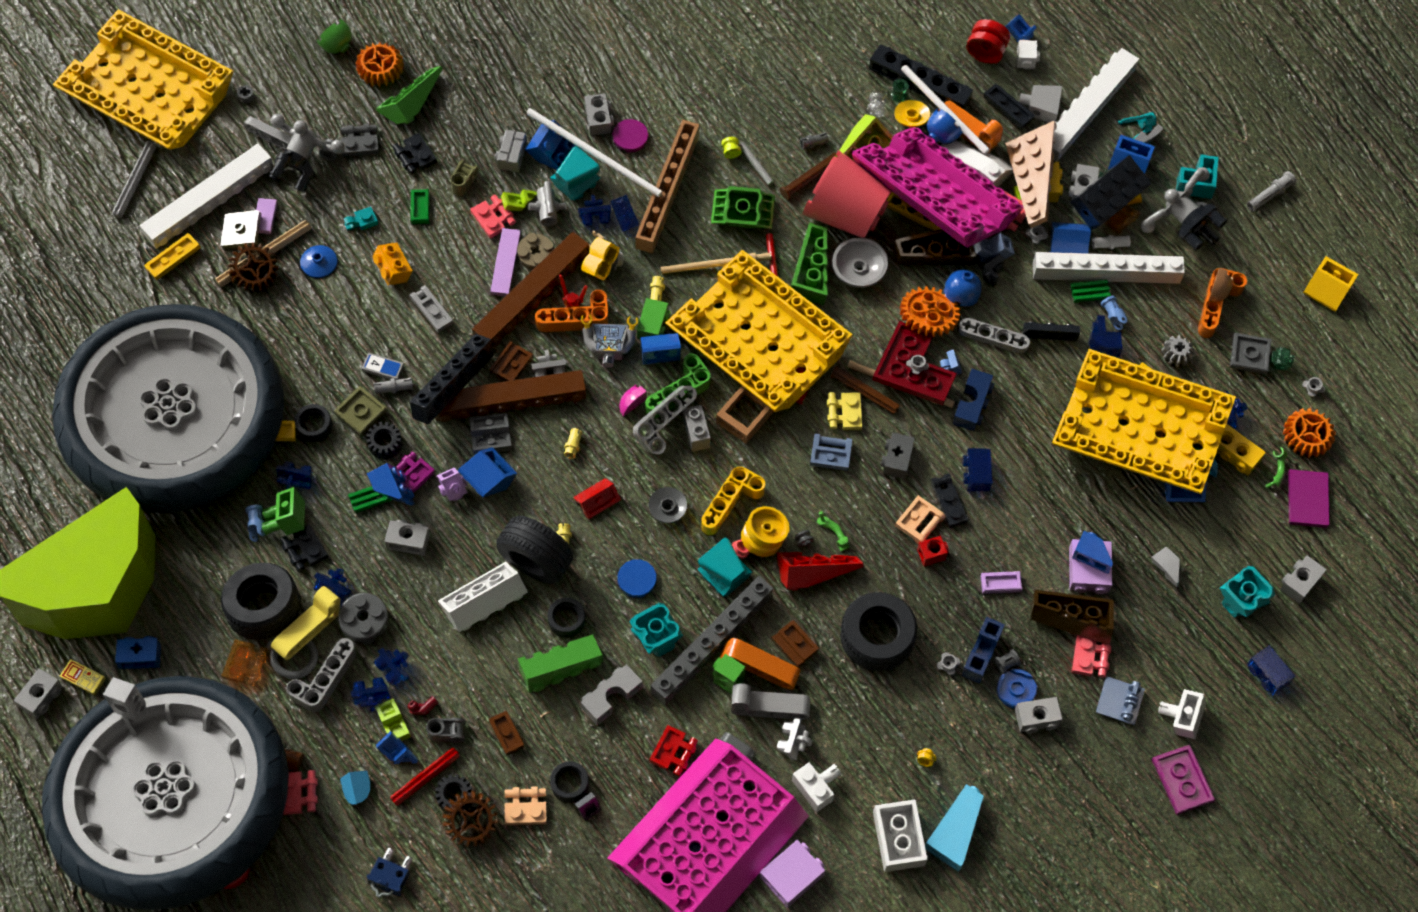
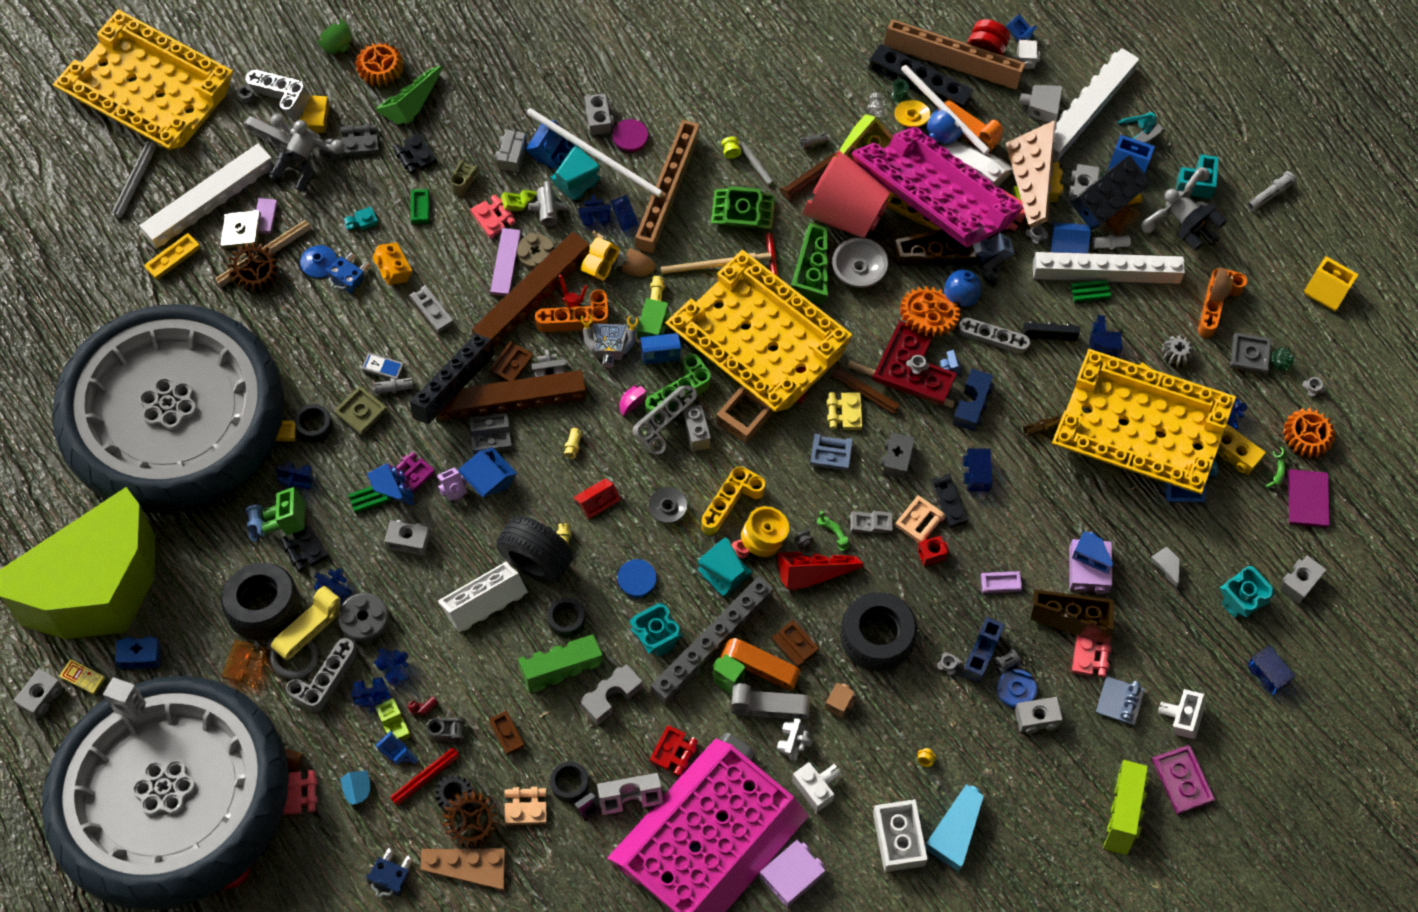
(291, 92): none -> light grey beam
(316, 113): none -> yellow brick
(346, 274): none -> blue piece
(389, 449): black tyre -> none
(476, 866): none -> medium nougat wing
(638, 264): none -> medium nougat brick
(641, 788): none -> arch
(840, 700): none -> medium nougat brick
(871, 522): none -> light grey slope
(954, 54): none -> medium nougat brick
(1009, 106): black plate -> none
(1041, 426): none -> dark brown pin
(1115, 313): medium blue piece -> none
(1127, 807): none -> lime wedge

